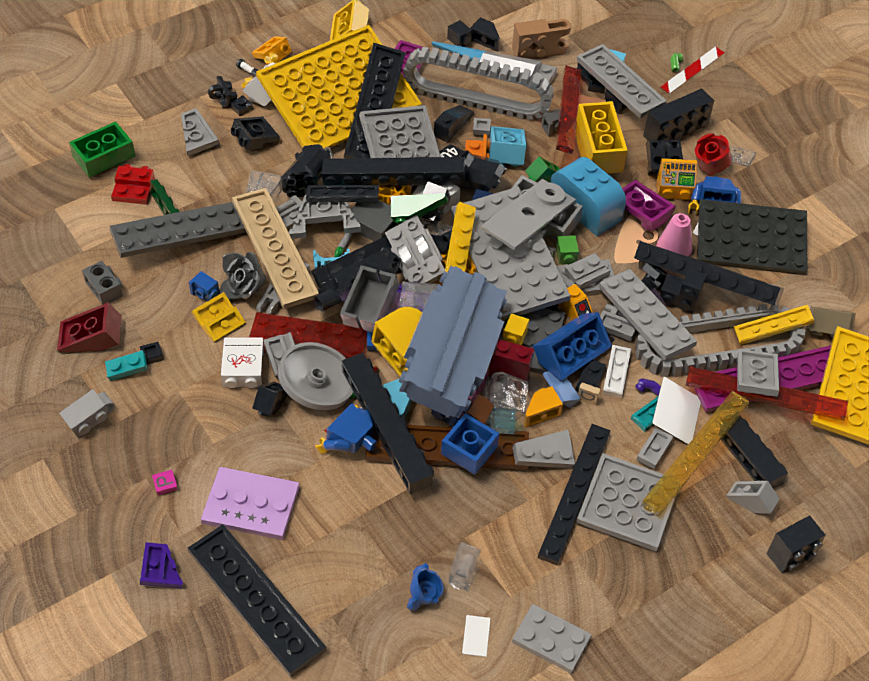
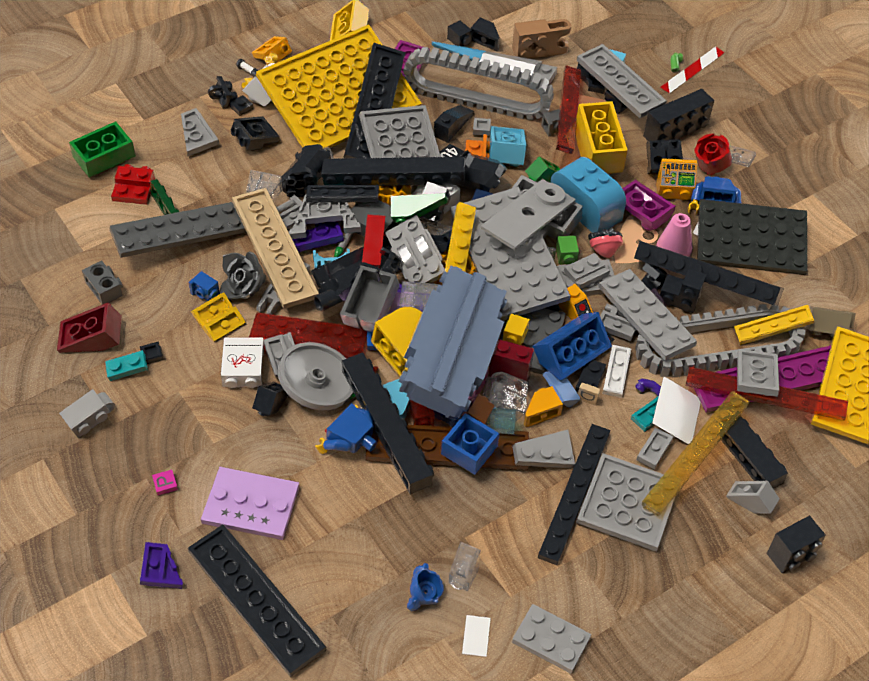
(319, 236): none -> dark purple wing
(374, 240): none -> red tile
(421, 414): none -> clear red brick
(606, 242): none -> coral hair

